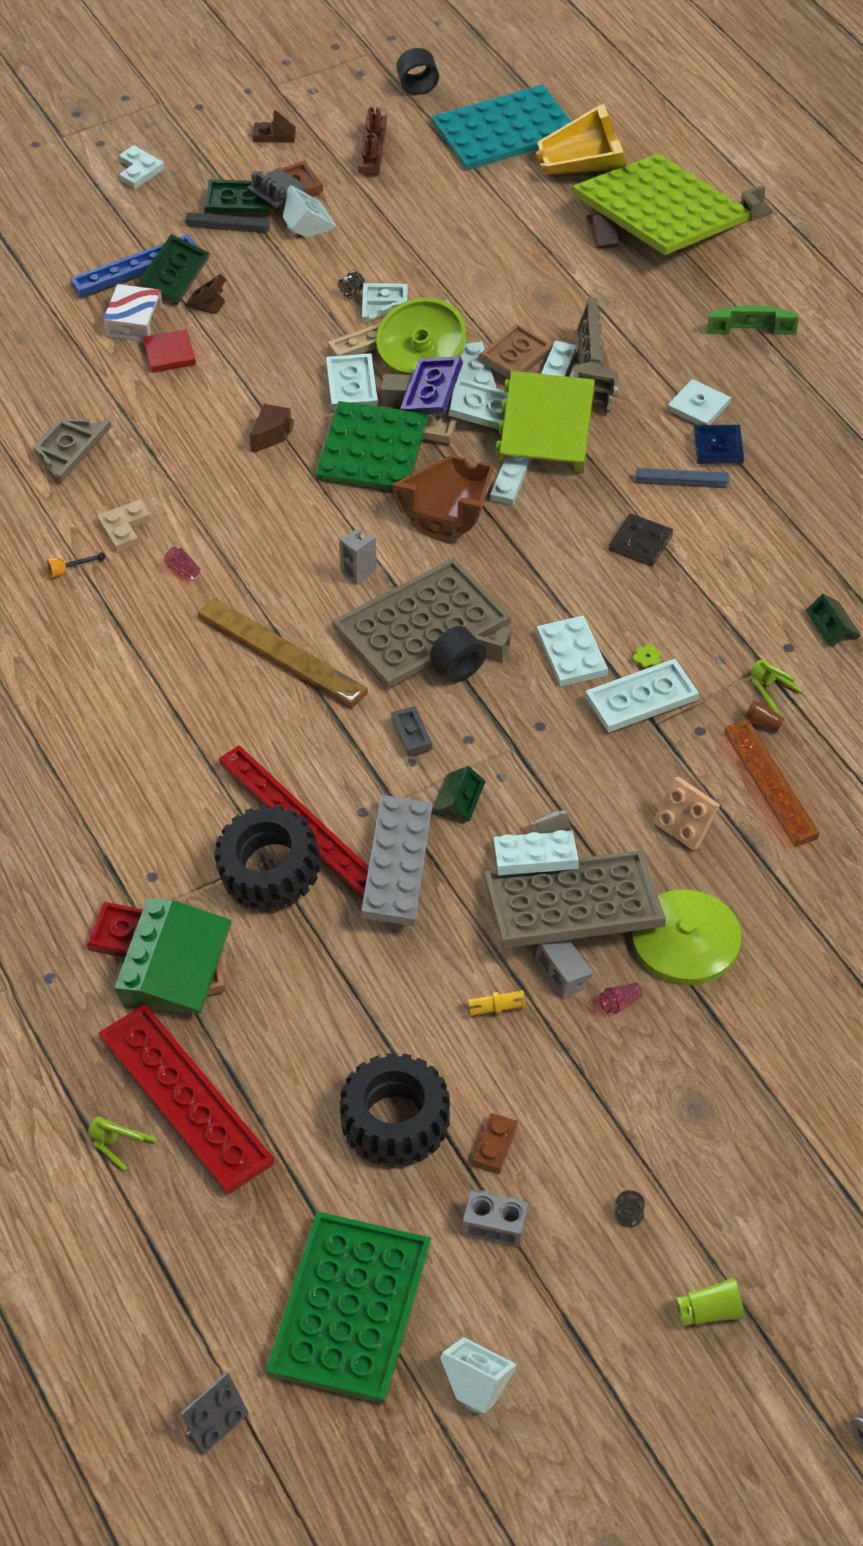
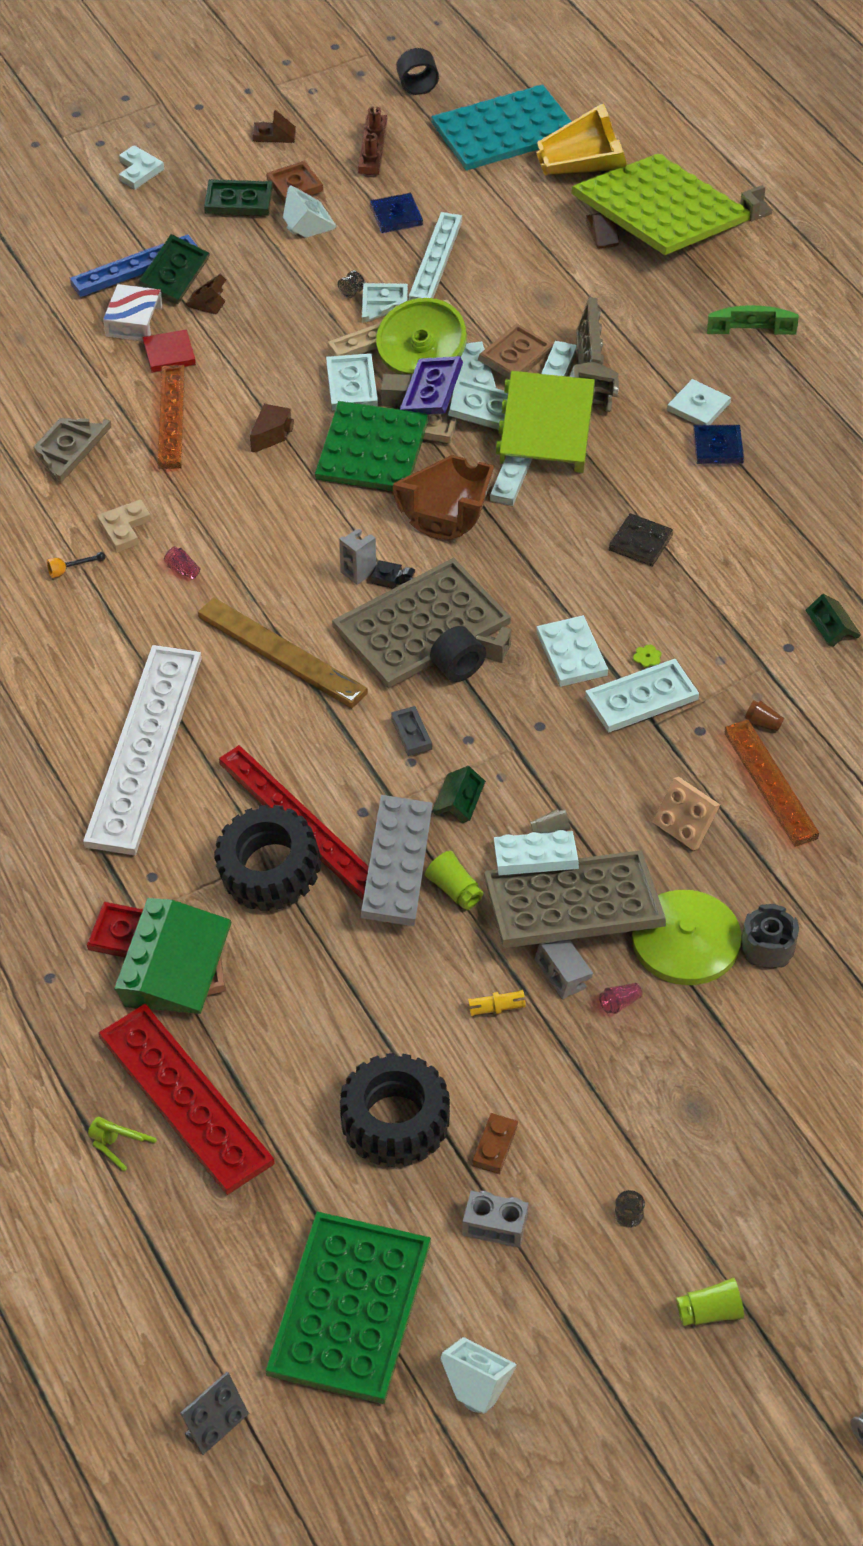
(142, 751): none -> white plate
(171, 417): none -> clear orange plate
(227, 222): dark grey axle -> none
(273, 186): dark grey hinge -> none
(390, 574): none -> black plate
(396, 212): none -> clear blue plate
(436, 256): none -> light aqua plate
(454, 880): none -> lime plant
(682, 477): sand blue axle -> none
(766, 674): lime plant -> none
(769, 936): none -> dark grey brick

